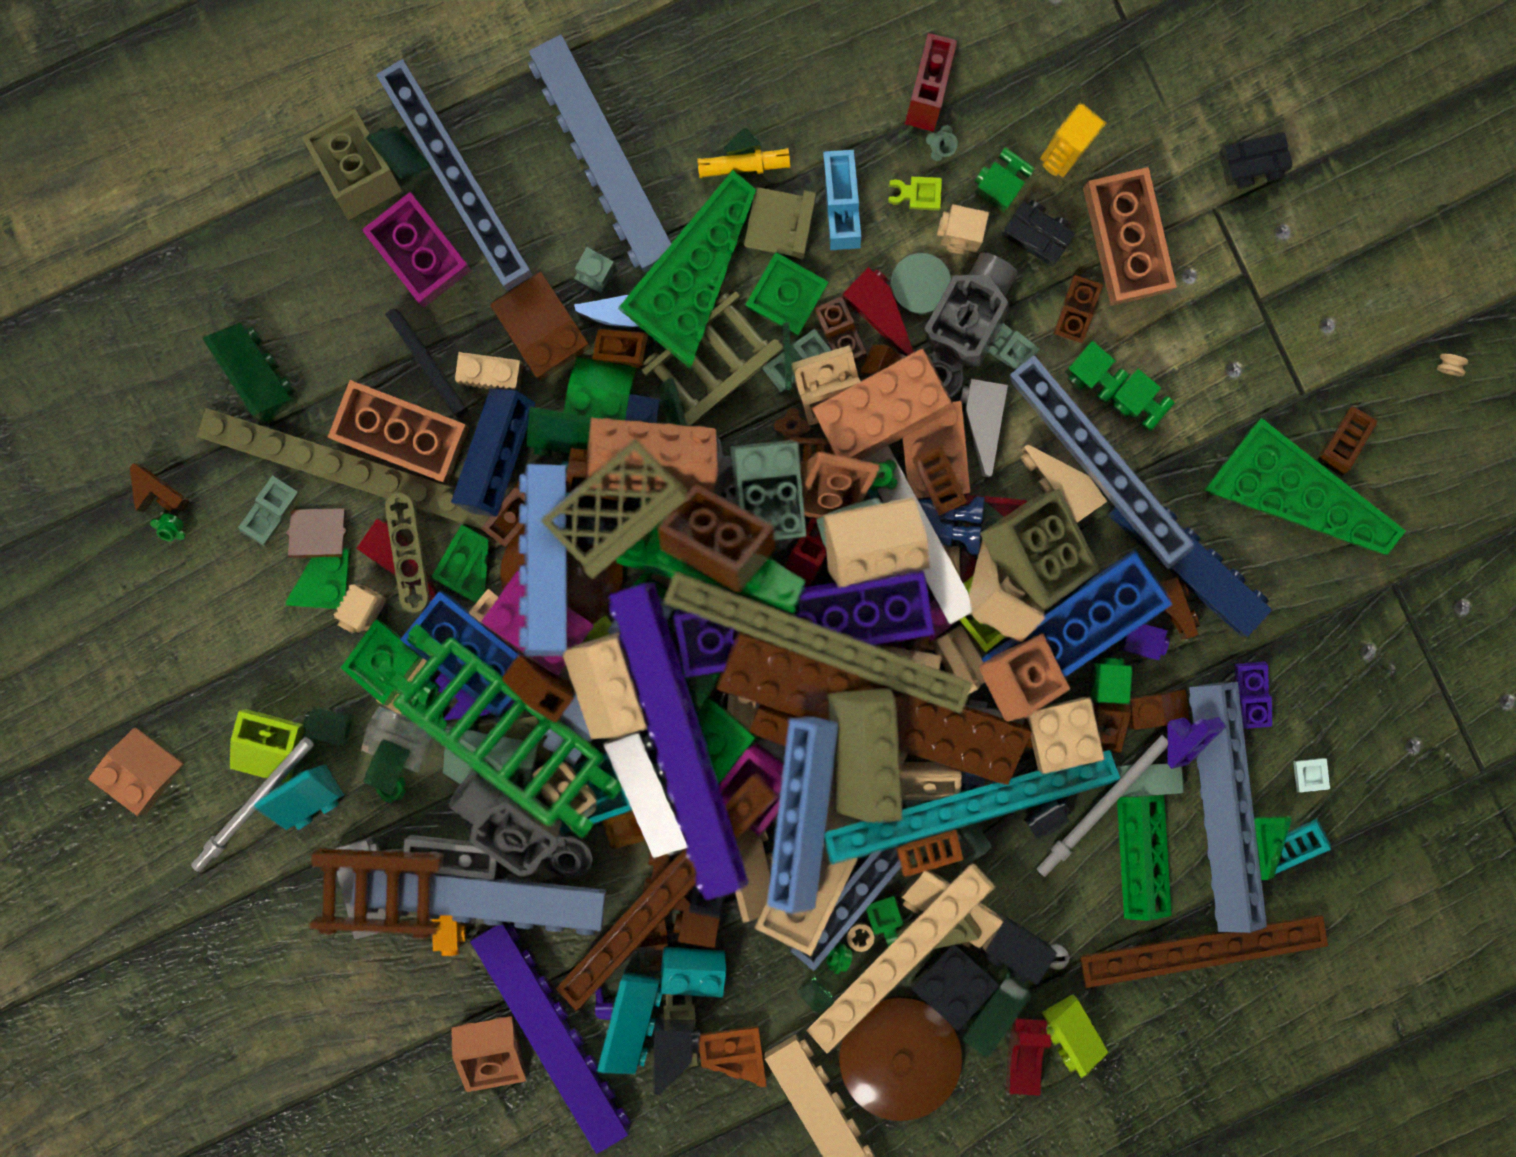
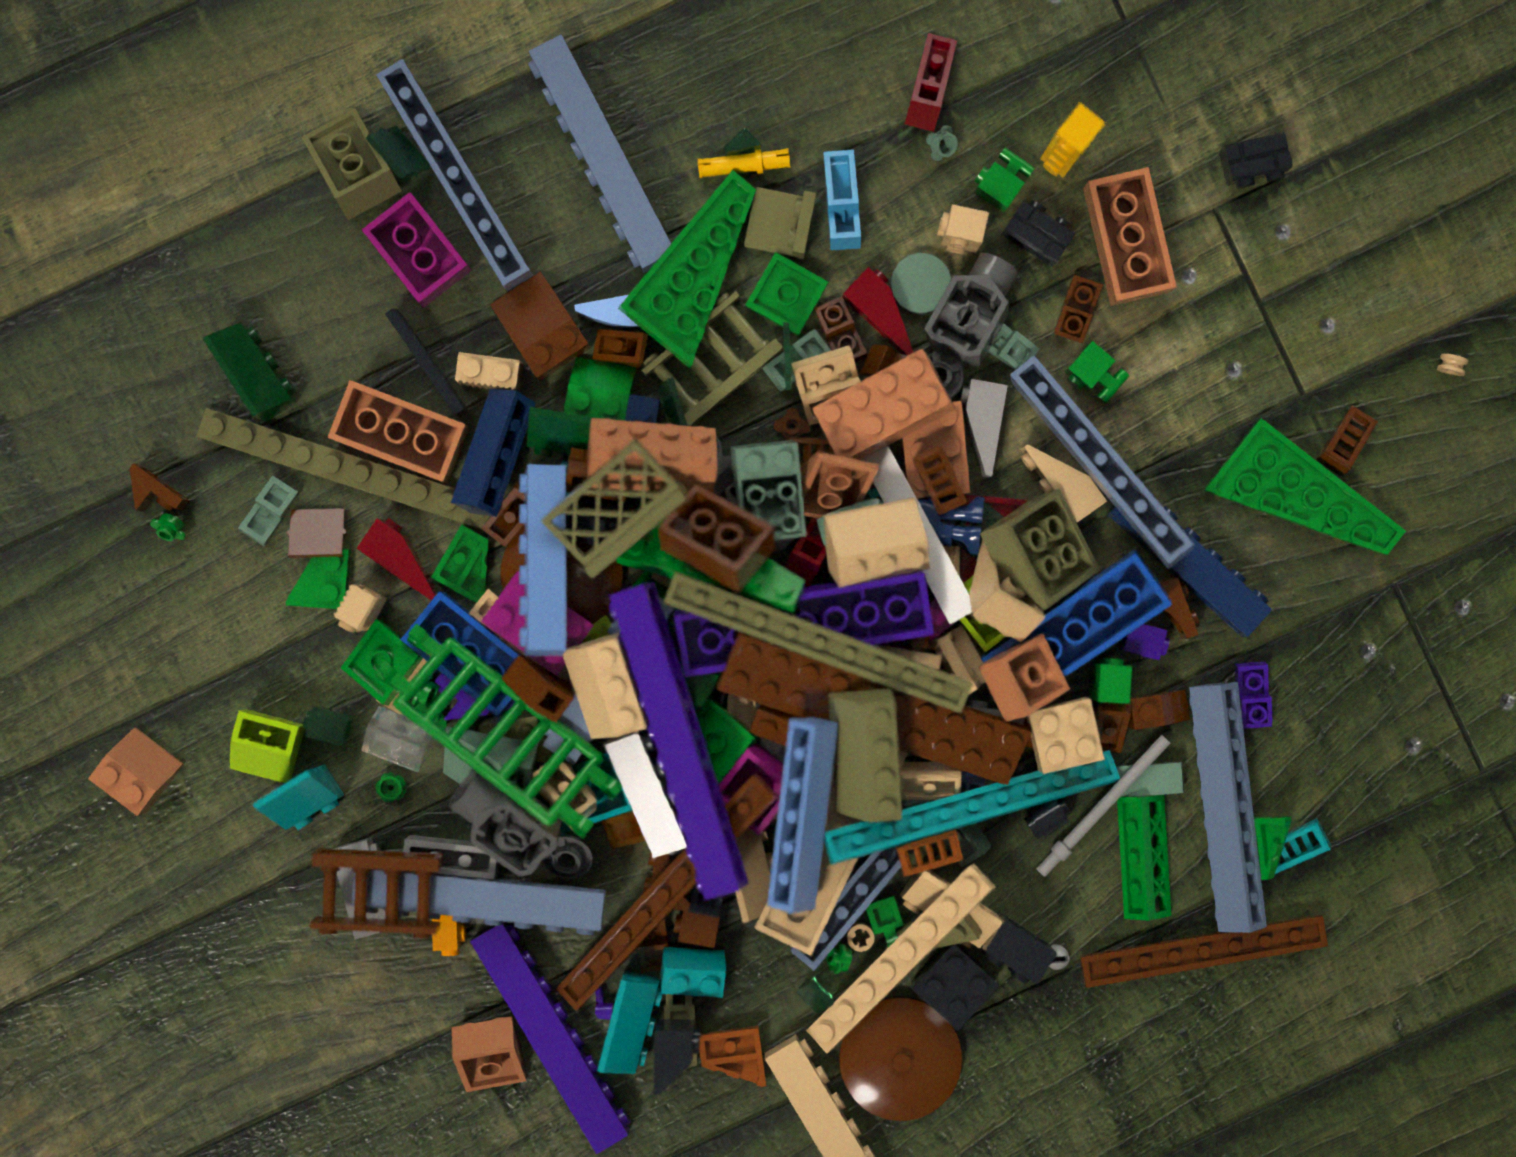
(217, 843): light grey bar -> none
(387, 766): clear green brick -> none
(401, 553): olive beam -> none
(594, 270): sand green brick -> none
(888, 480): green plate -> none
(922, 193): lime plate -> none
(997, 1015): clear green slope -> none
(1025, 1056): dark red arch -> none
(1079, 1041): lime slope -> none
(1137, 395): green brick -> none
(1189, 740): dark purple slope -> none
(1311, 775): light aqua plate -> none

